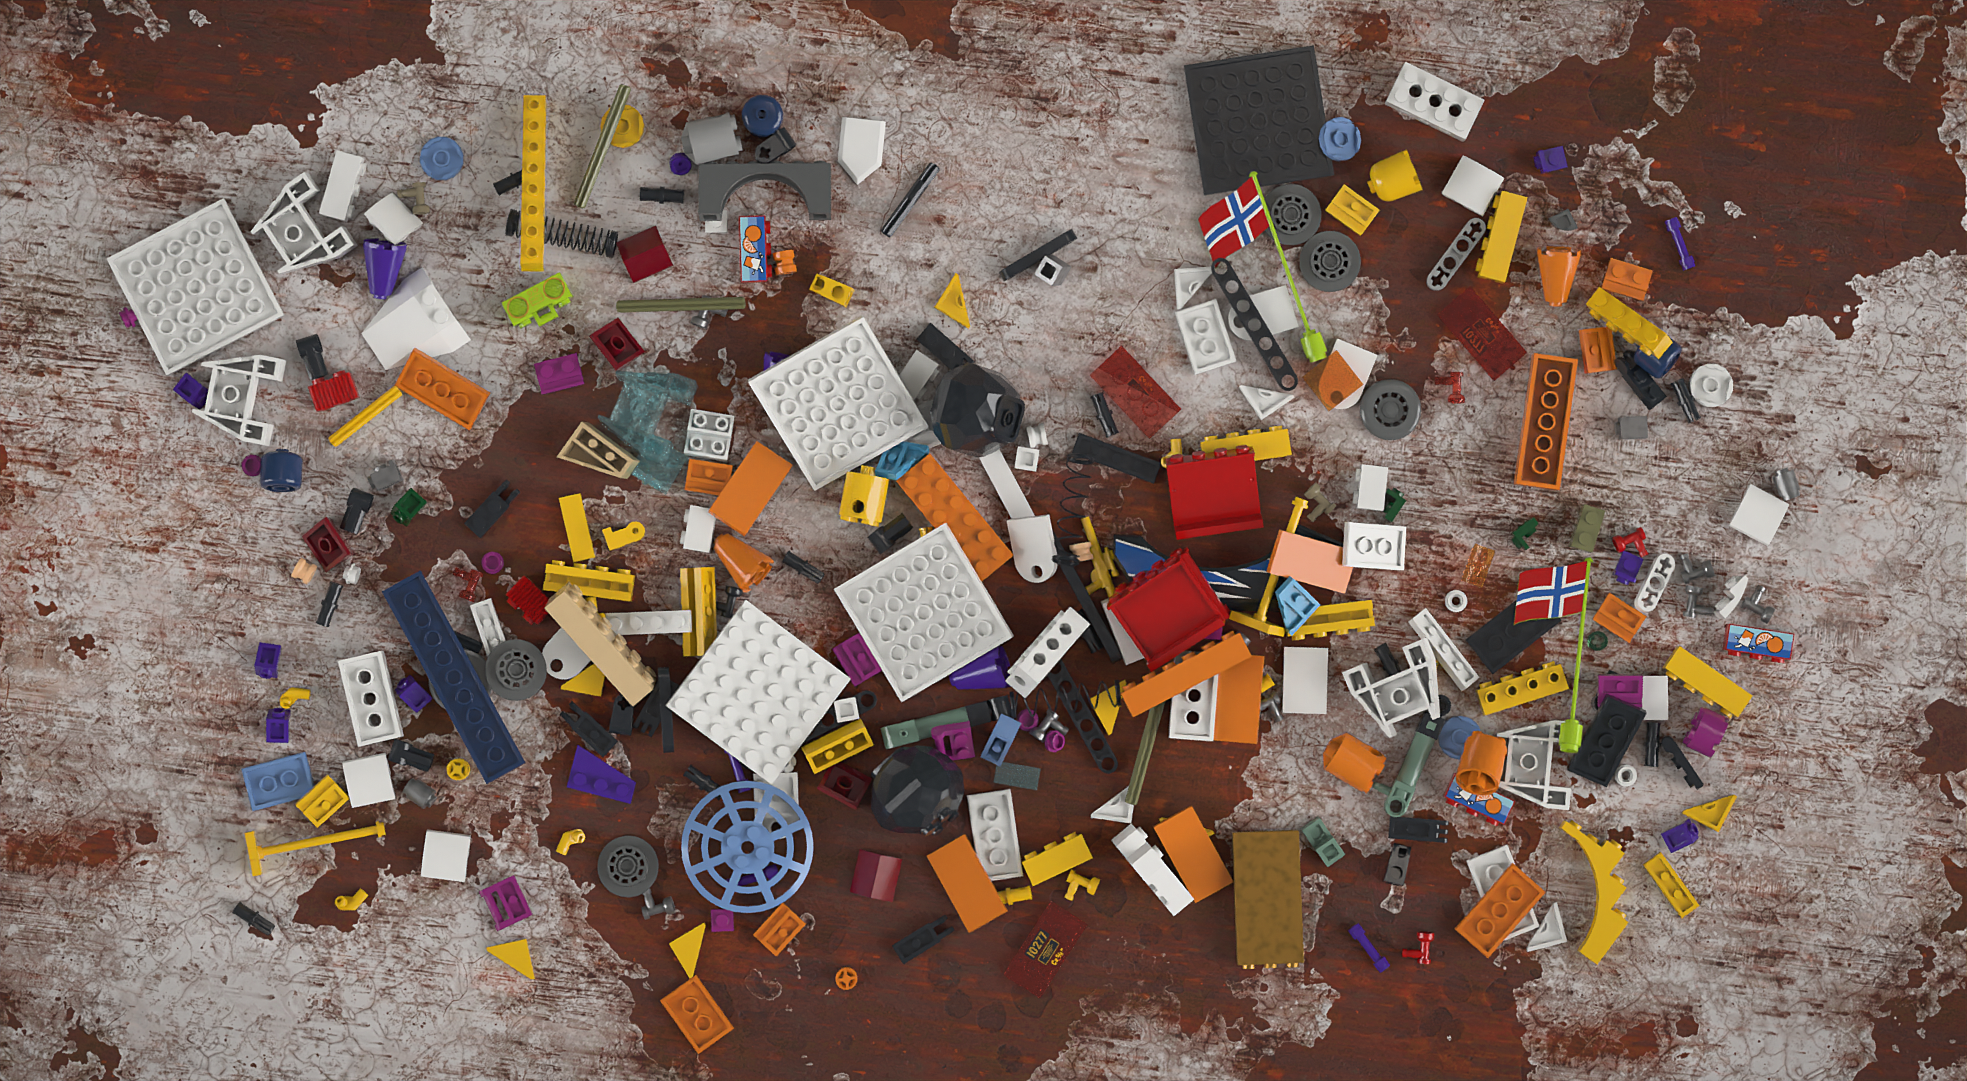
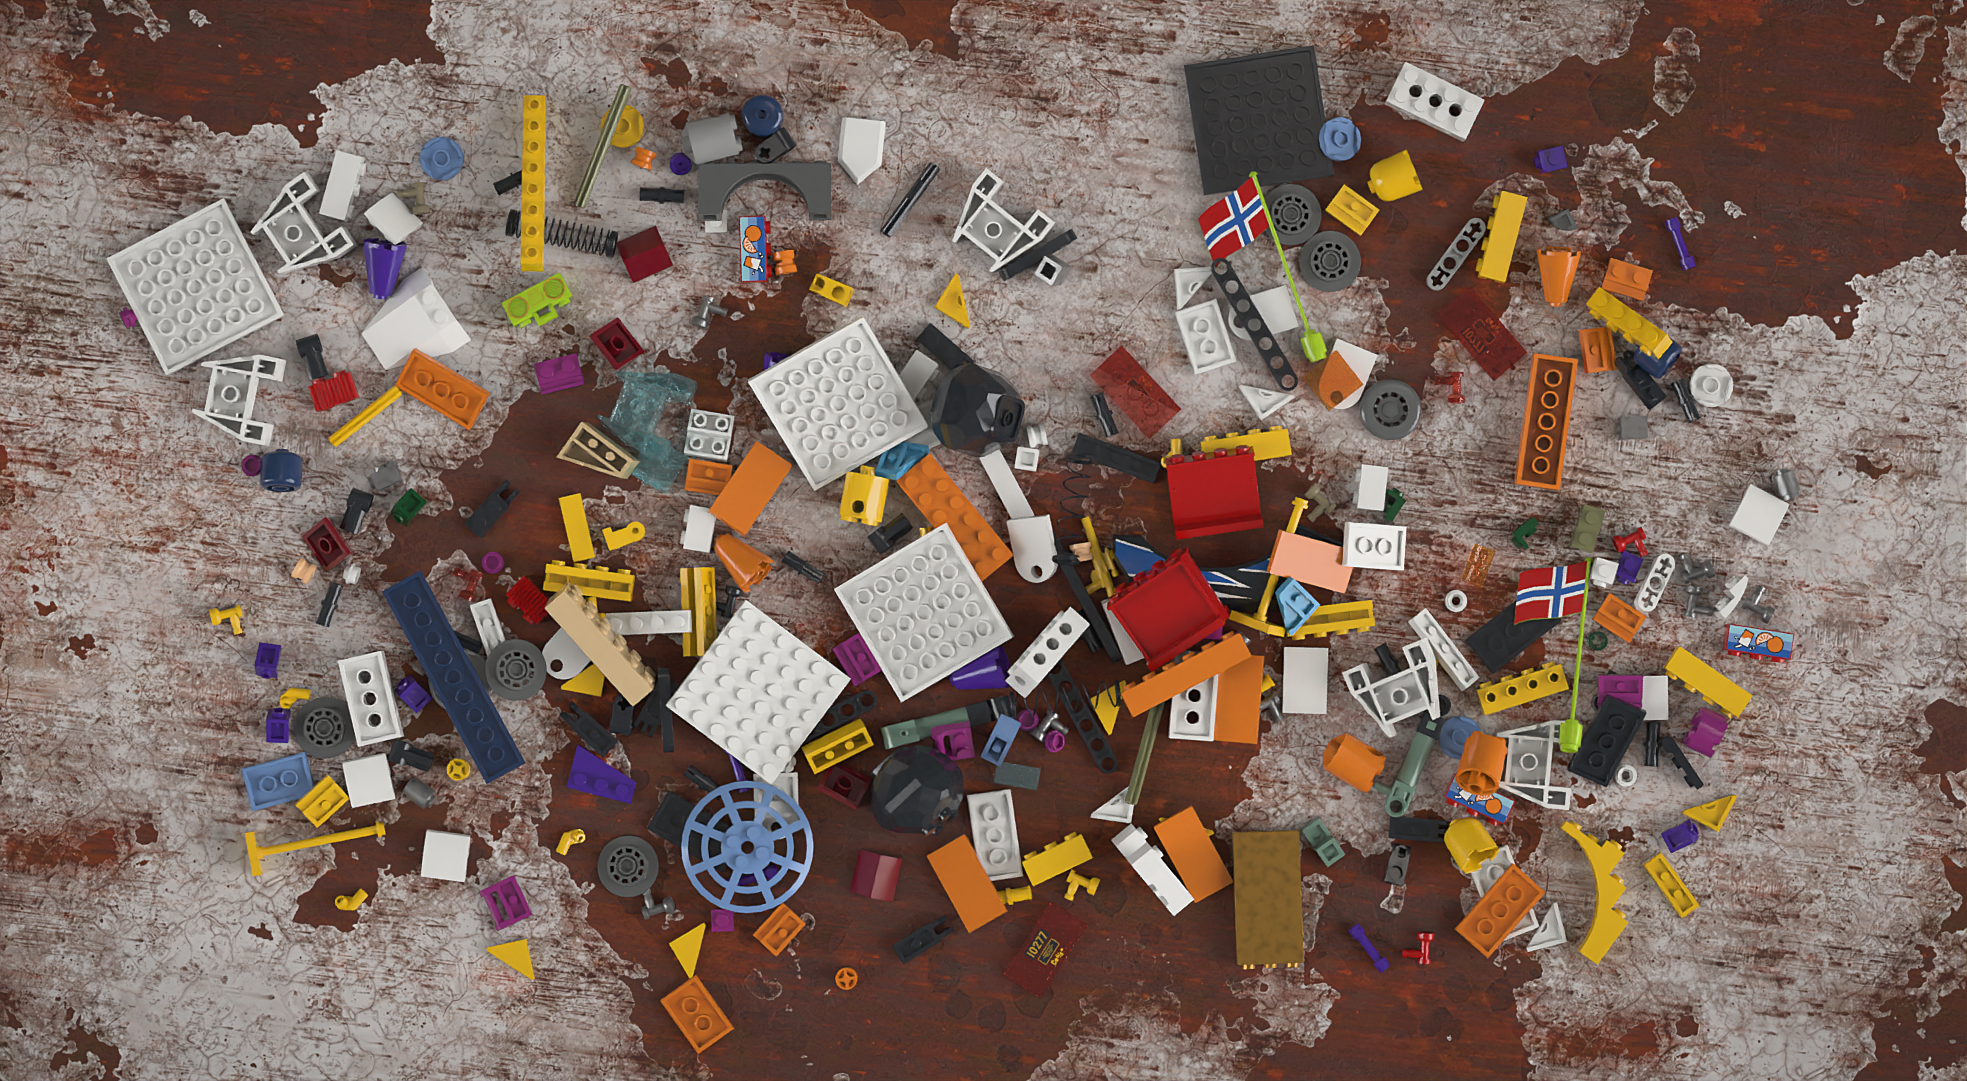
(192, 391): dark purple bracket -> none
(232, 613): none -> yellow piece
(253, 918): black axle -> none
(324, 727): none -> dark grey wheel
(643, 158): none -> orange wheel
(670, 824): none -> black tile
(687, 304): olive axle -> none
(846, 709): white tile -> none
(996, 229): none -> white wedge
(1469, 844): none -> yellow cylinder
(1472, 185): white slope -> none
(1603, 572): none -> white brick

